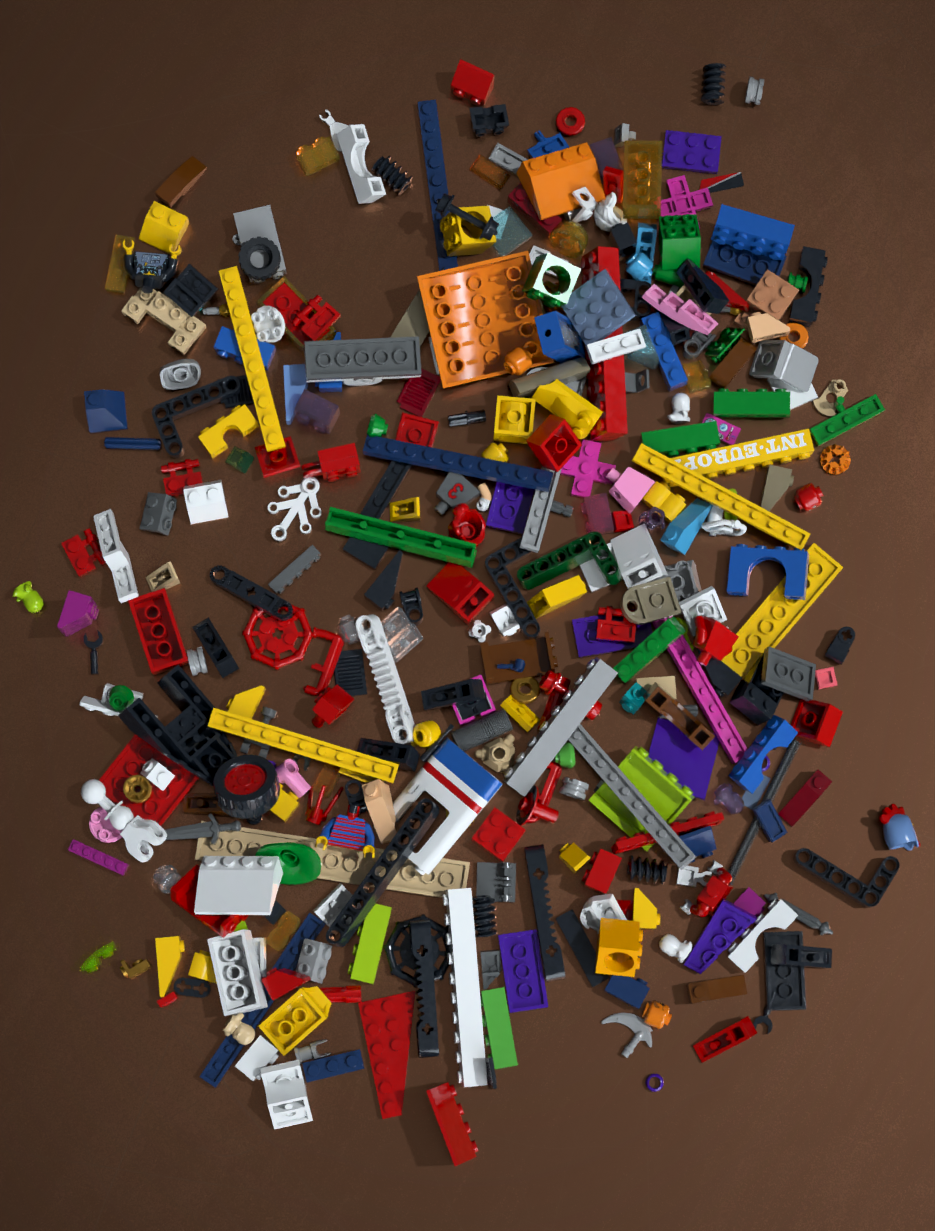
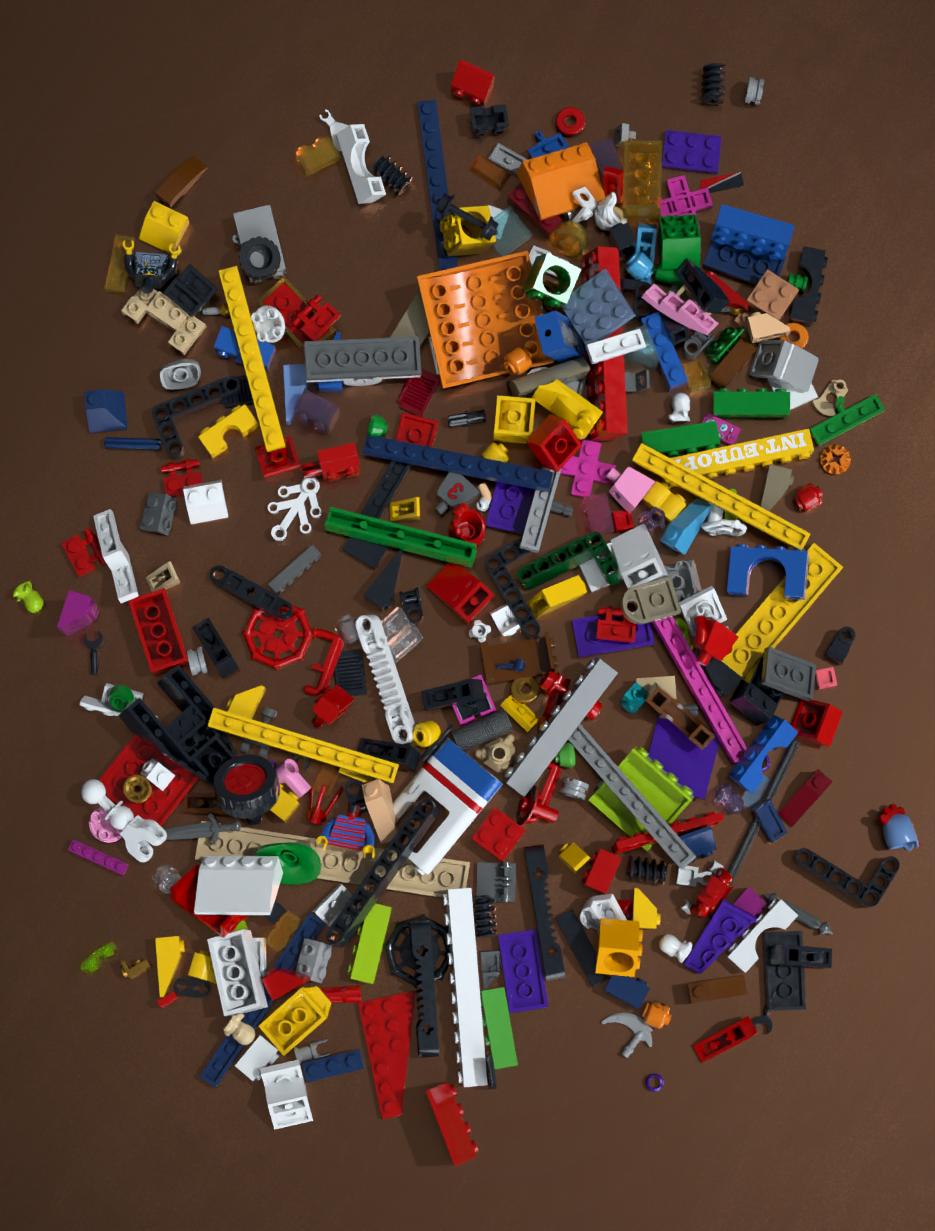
(240, 459): clear green slope -> none
(649, 649): green brick -> none

